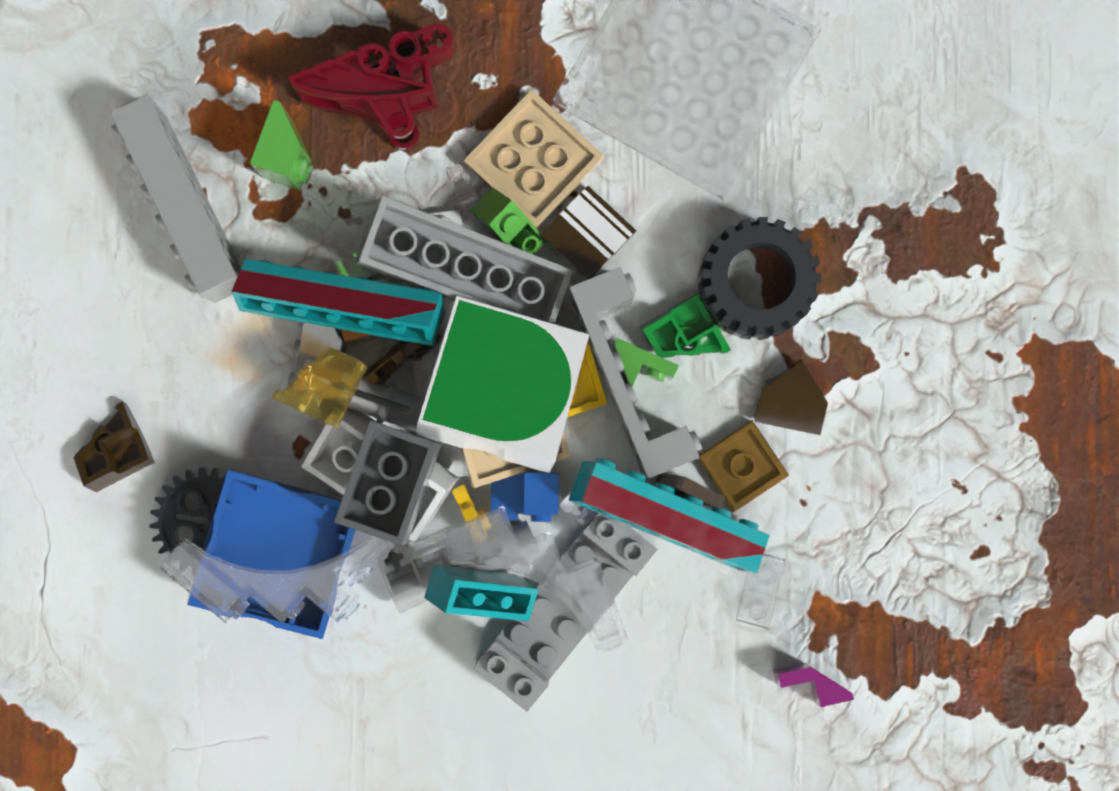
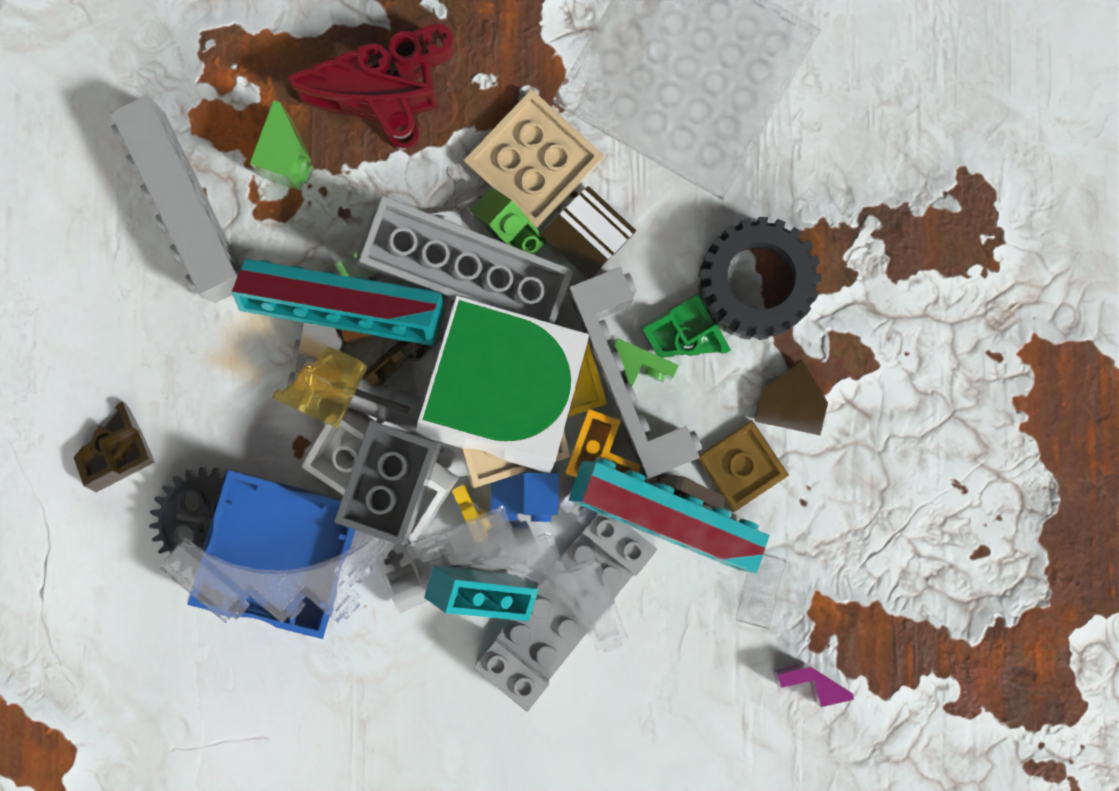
(596, 441): none -> light orange brick

